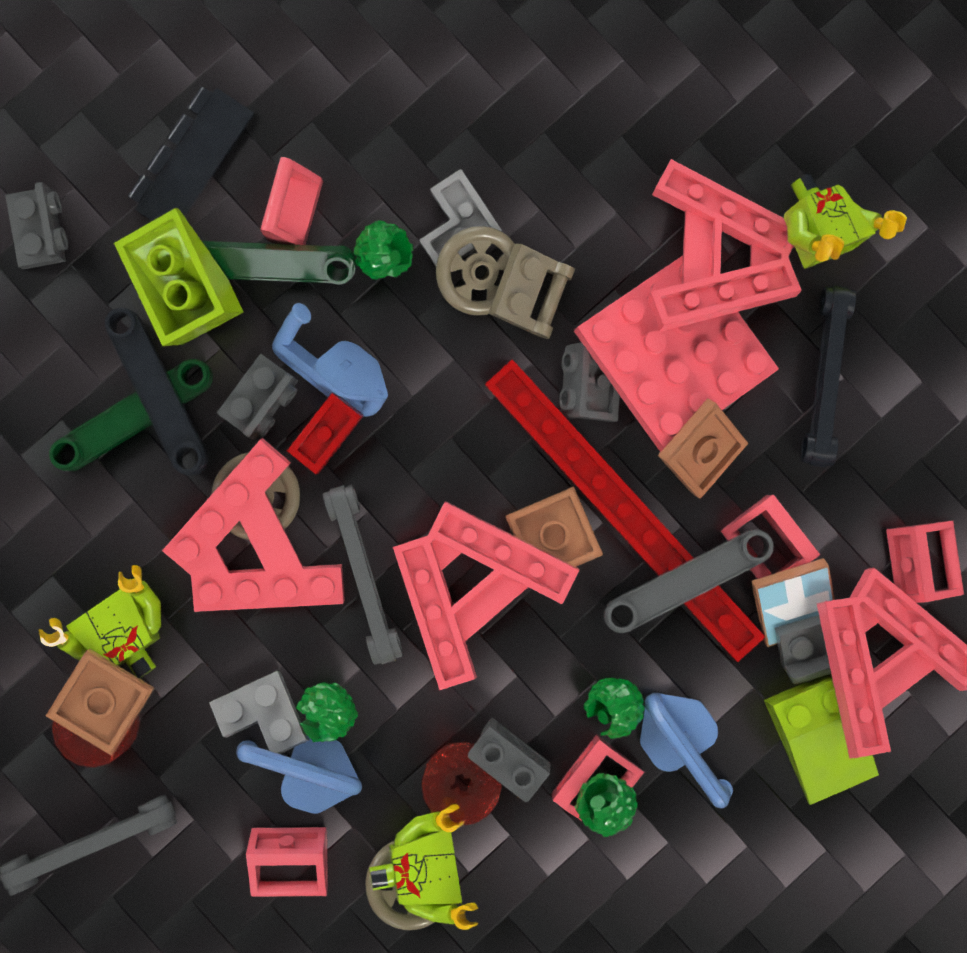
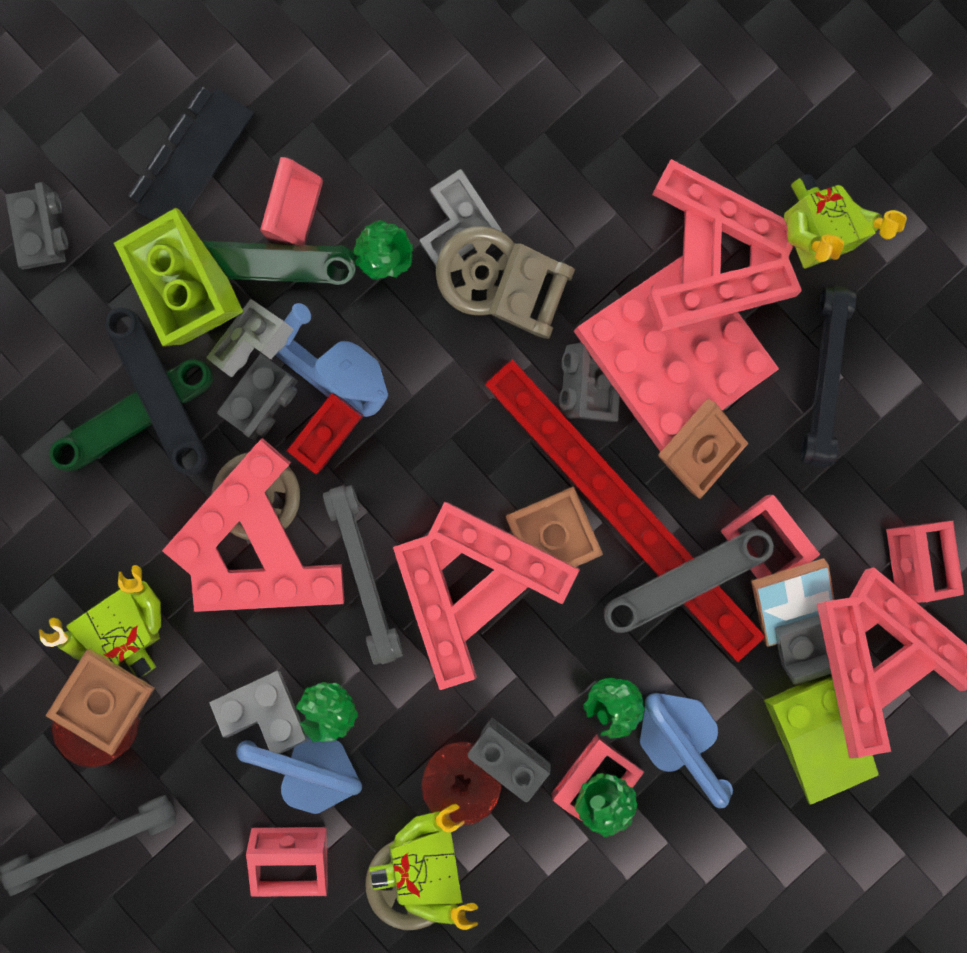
(249, 330): none -> light grey plate

